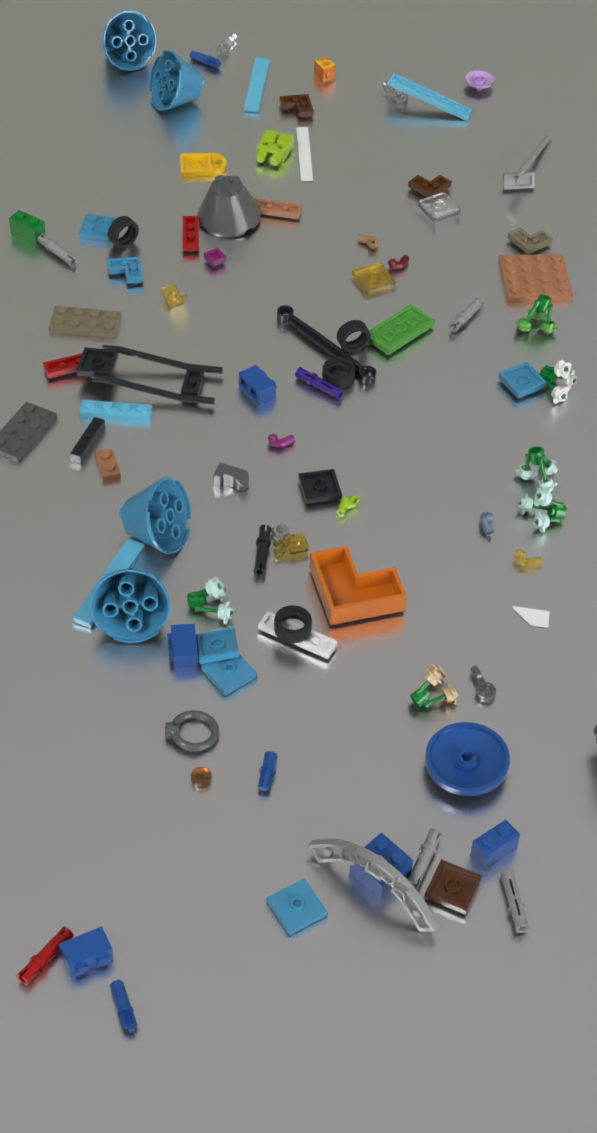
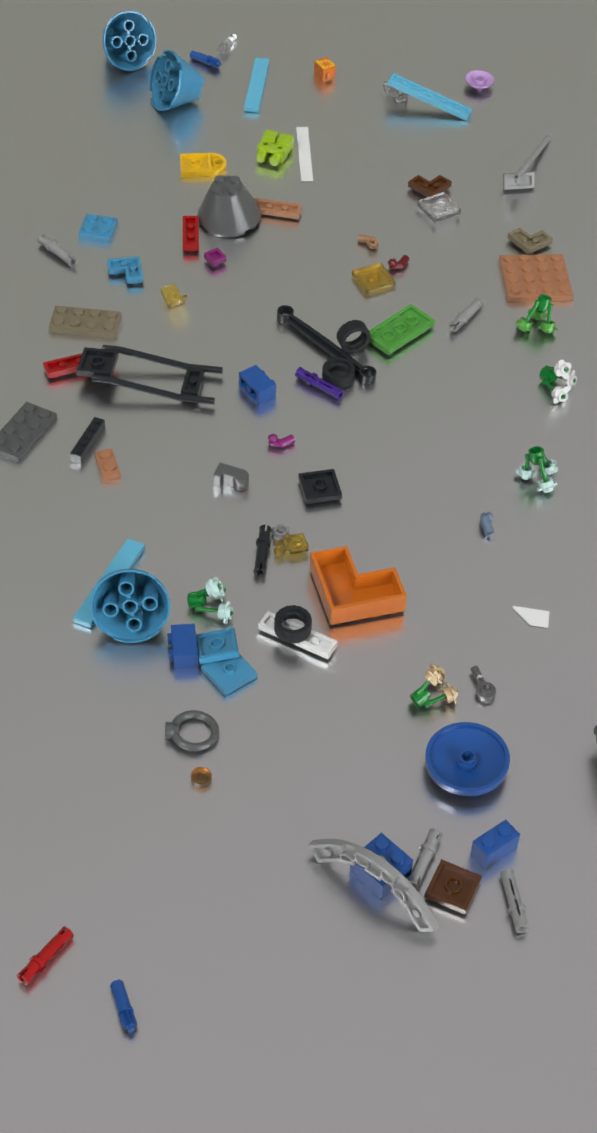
(26, 226): green brick -> none
(86, 952): blue brick -> none
(116, 410): medium azure plate -> none
(117, 226): black tyre -> none
(158, 515): dark azure cone -> none
(267, 770): blue axle -> none
(296, 906): dark azure plate -> none
(299, 102): reddish brown plate -> none
(347, 503): lime arm -> none
(522, 380): dark azure plate -> none
(525, 561): clear yellow arm -> none
(542, 499): light aqua plant -> none

